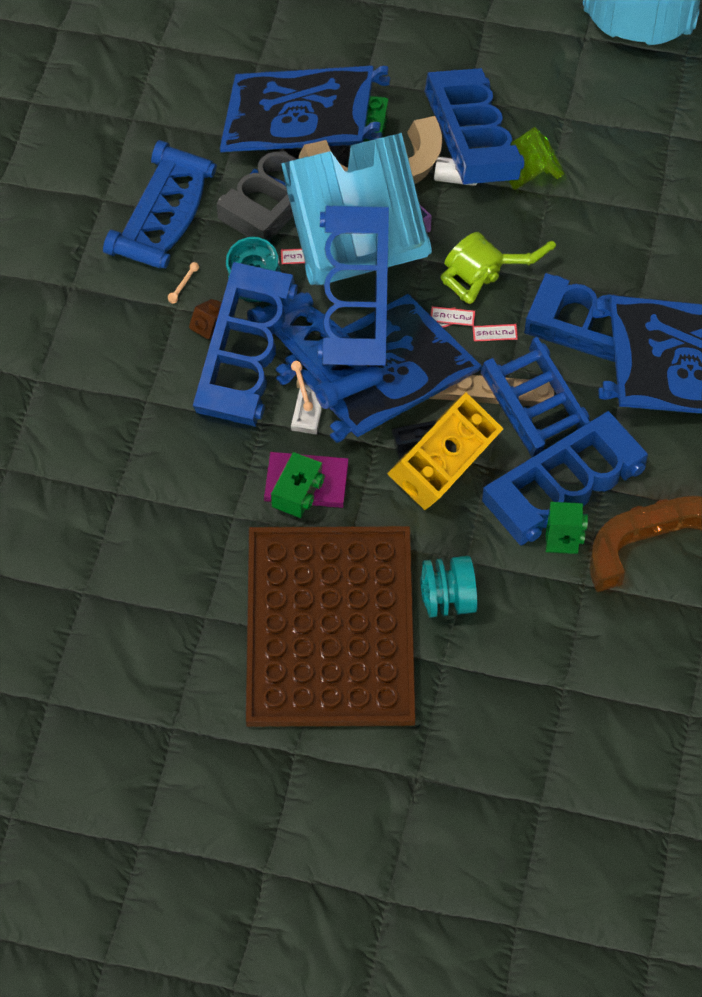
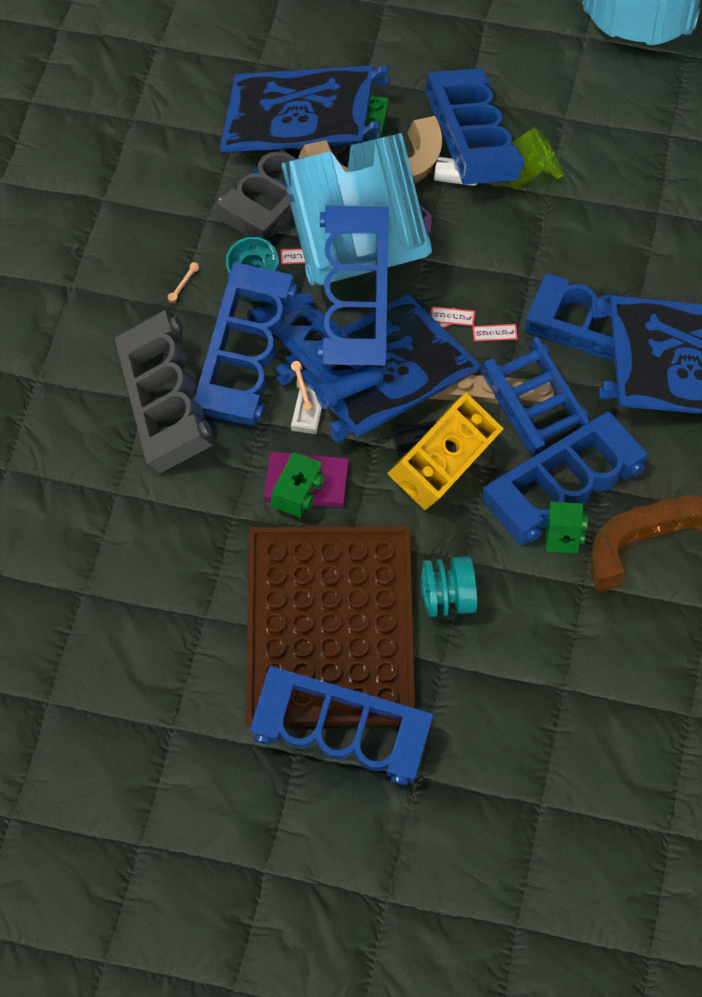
(171, 164): blue piece -> none
(191, 433): none -> dark grey fence
(205, 318): reddish brown bracket -> none
(274, 704): none -> blue fence
(480, 263): lime piece -> none

